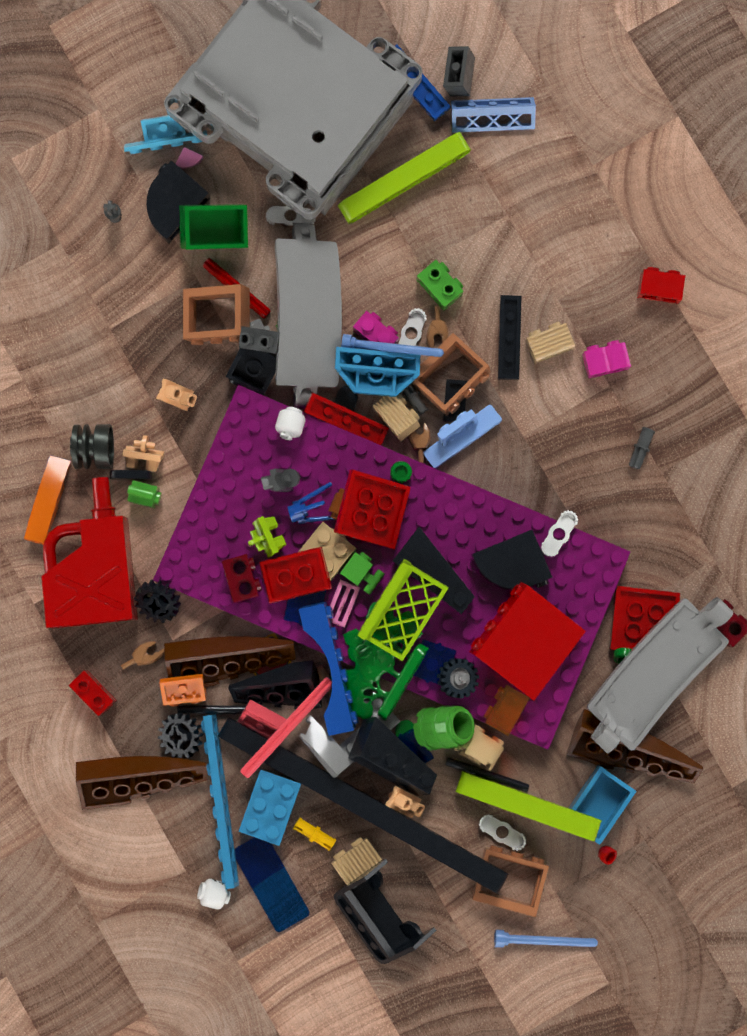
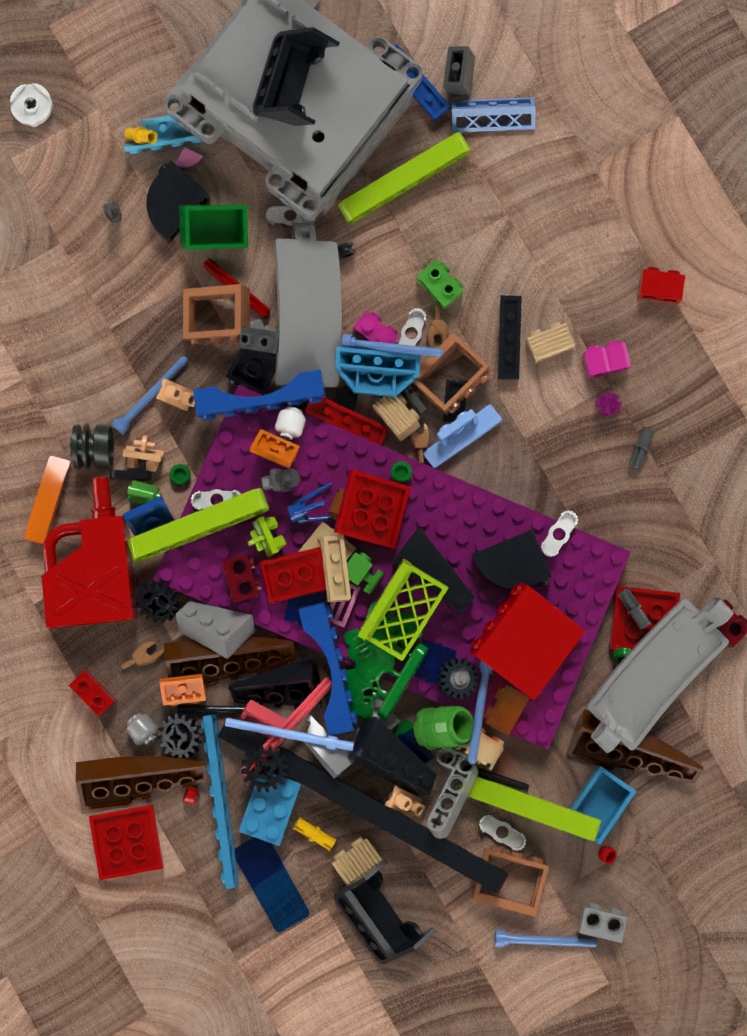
(32, 116): none -> white plate
(122, 423): none -> medium blue piece
(126, 842): none -> red plate
(140, 135): none -> yellow pin
(142, 729): none -> light grey head
(148, 516): none -> blue plate
(180, 474): none -> green tile
(189, 796): none -> red hinge
(197, 525): none -> lime beam
(202, 499): none -> white piece
(213, 894): white head -> none
(215, 627): none -> light grey wedge
(272, 763): none -> black gear
(274, 448): none -> orange bracket
(287, 72): none -> black windscreen
(304, 387): none -> blue arch
(331, 742): none -> light blue bar
(335, 568): none -> tan plate
(345, 250): none -> black bush
(448, 795): none -> light grey beam
(485, 670): none -> medium blue piece
(600, 928): none -> light grey brick
(608, 404): none -> magenta gear
(634, 608): none -> dark grey axle

